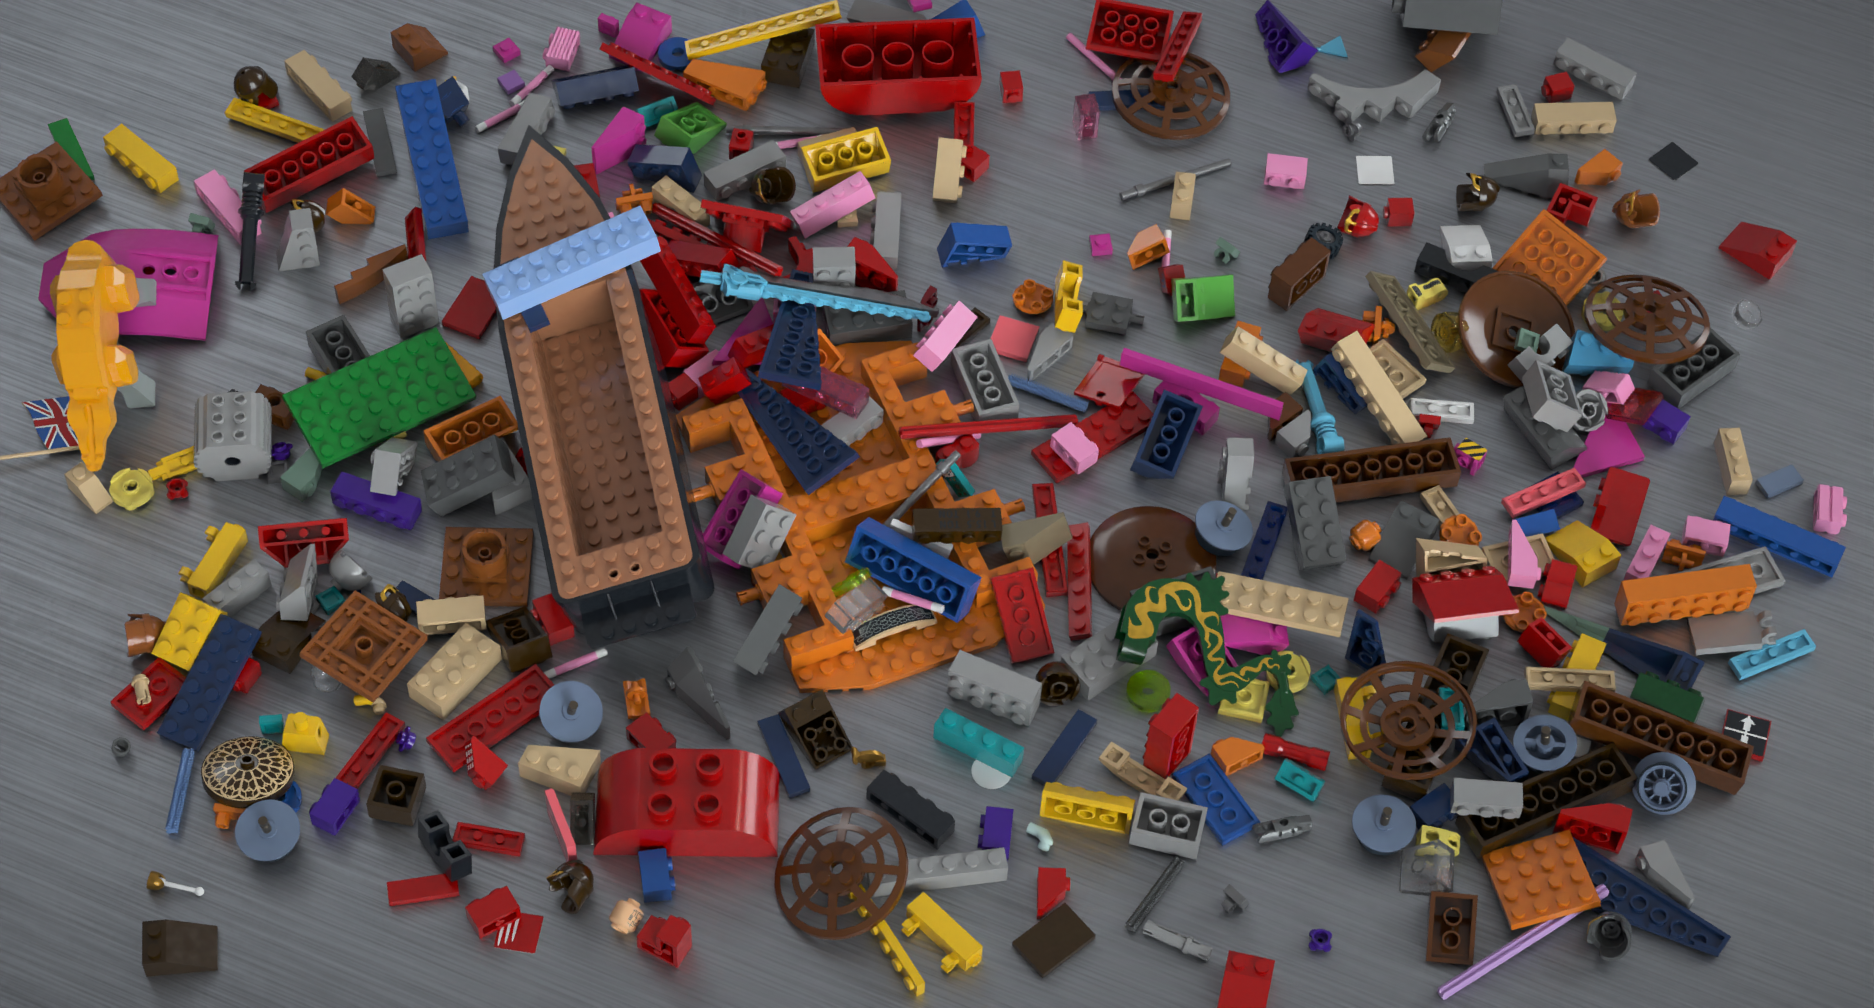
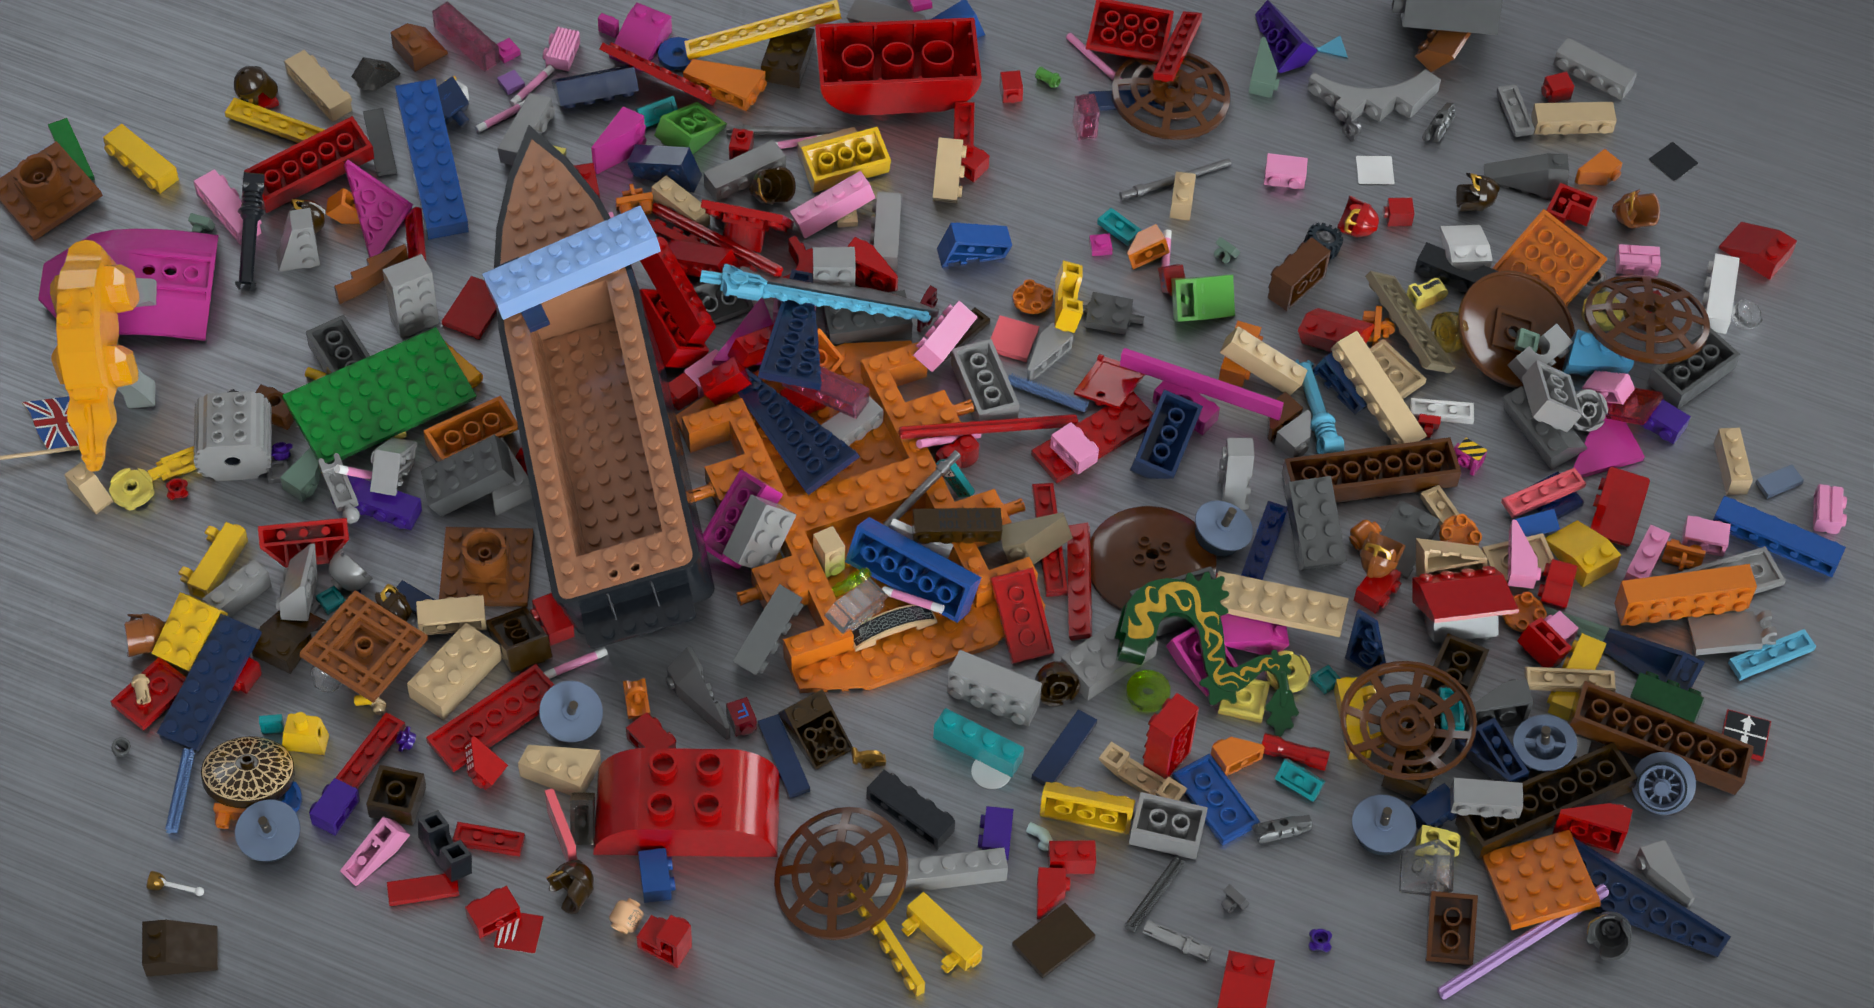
(340, 490): none -> light grey plate
(355, 472): none -> bright pink bar
(375, 850): none -> bright pink slope
(377, 208): none -> dark pink tile
(466, 36): none -> clear pink brick
(741, 716): none -> dark red brick
(829, 551): none -> tan brick
(1048, 77): none -> bright green pin
(1075, 856): none -> red brick
(1118, 226): none -> teal plate
(1264, 73): none -> sand green slope
(1380, 555): none -> dark orange helmet
(1562, 626): none -> bright pink brick
(1637, 260): none -> bright pink brick
(1720, 291): none -> white brick

